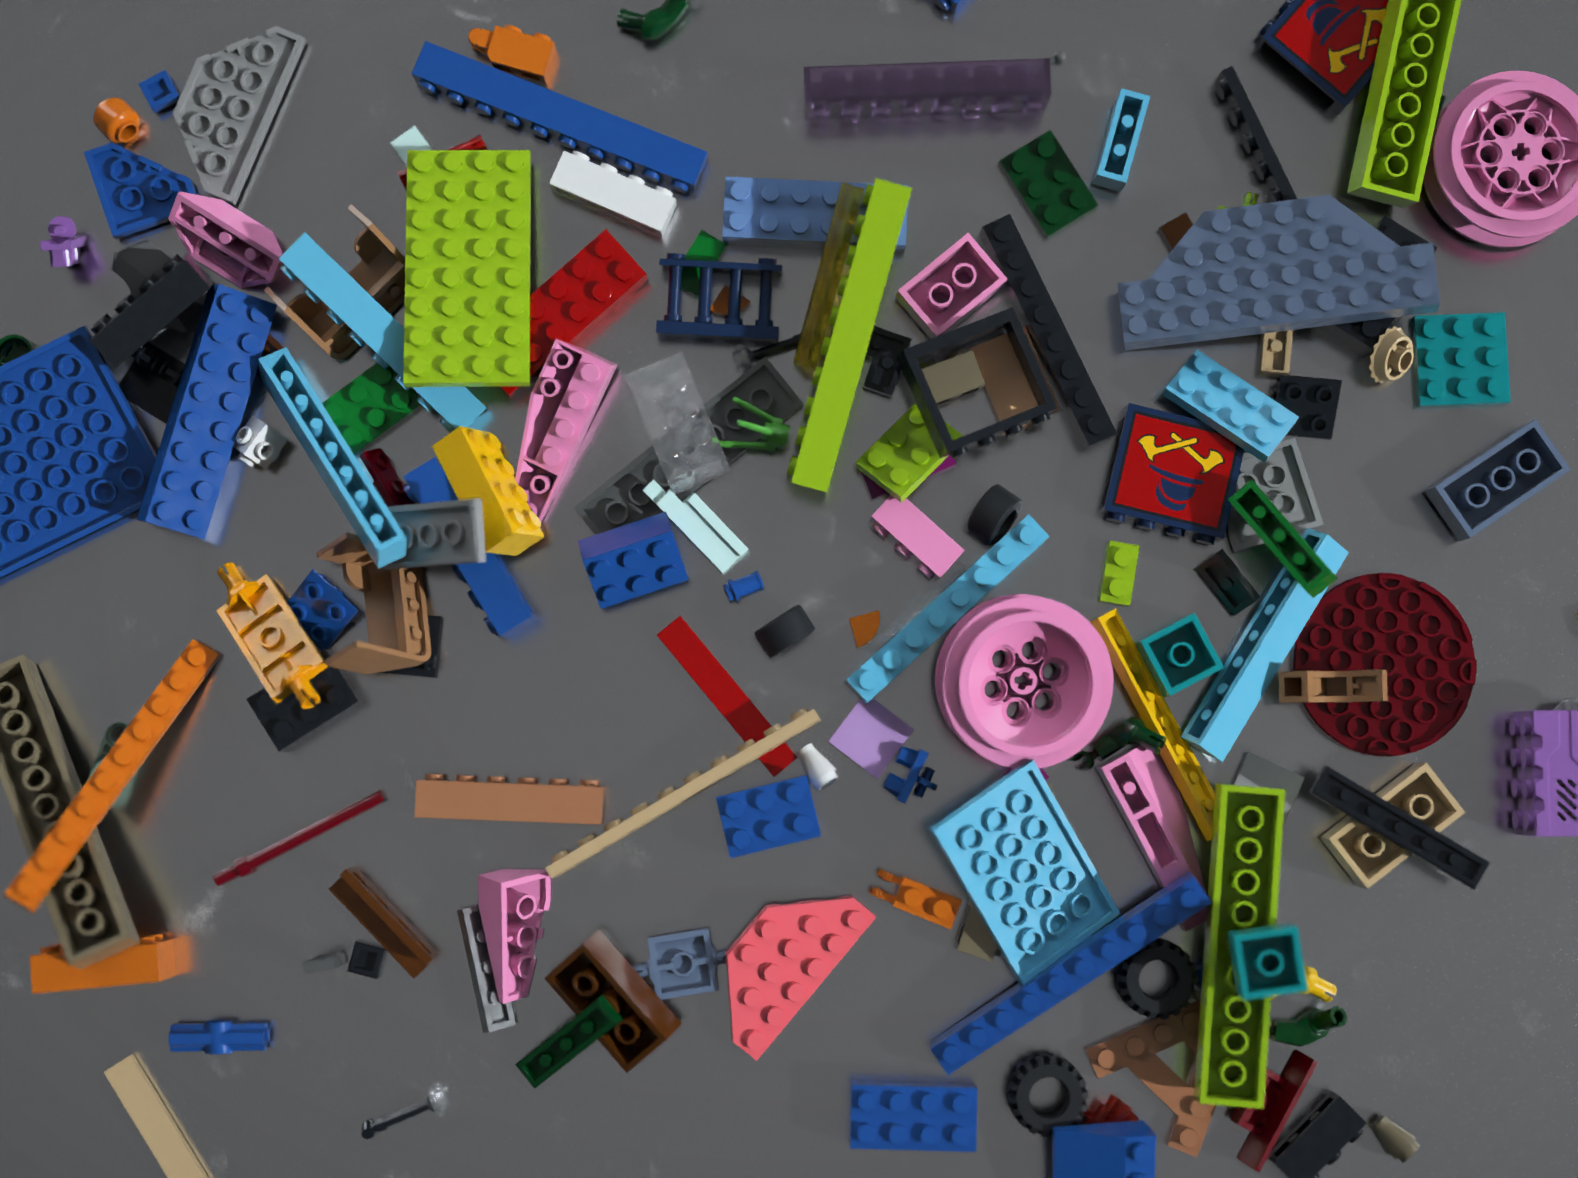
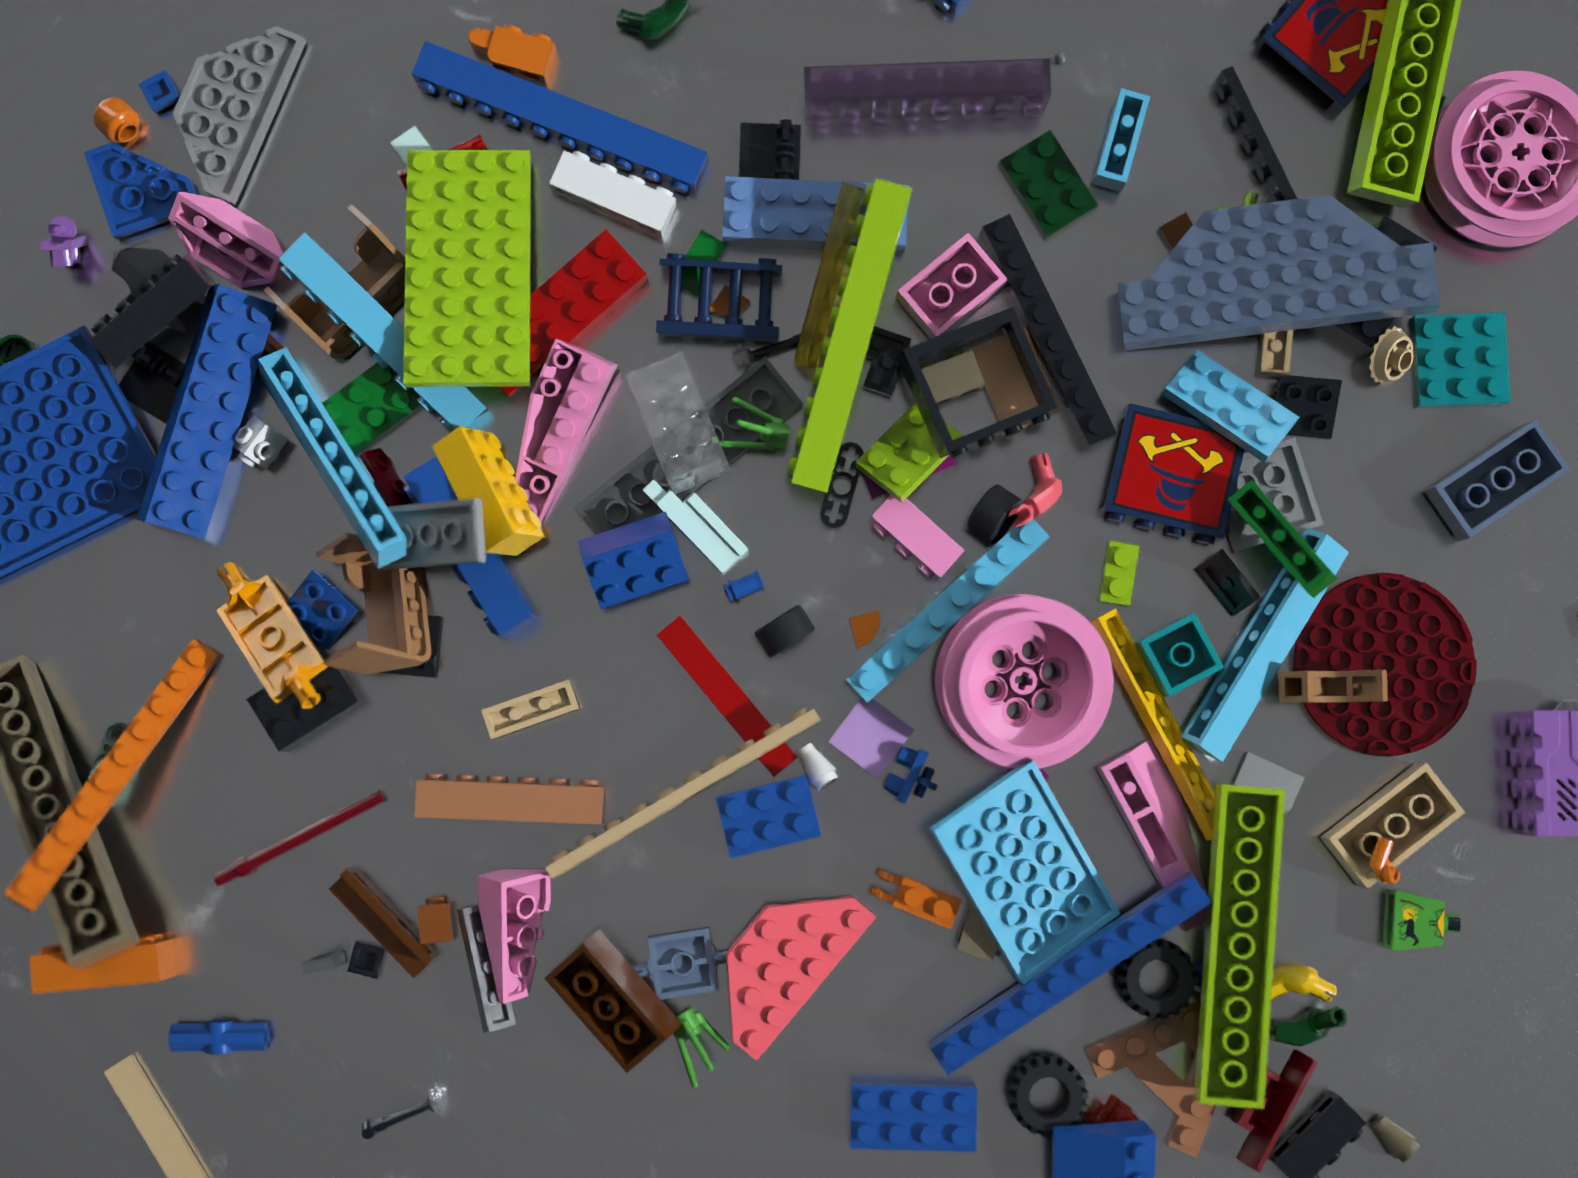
(436, 921): none -> dark orange brick
(530, 709): none -> tan plate
(568, 1041): dark green tile -> none
(689, 1029): none -> bright green plant
(770, 150): none -> black hinge
(828, 505): none -> black beam
(1045, 491): none -> coral arm
(1119, 736): dark green arm -> none
(1267, 961): teal brick -> none
(1381, 864): none -> orange arm
(1399, 827): black tile -> none
(1416, 921): none -> bright green torso

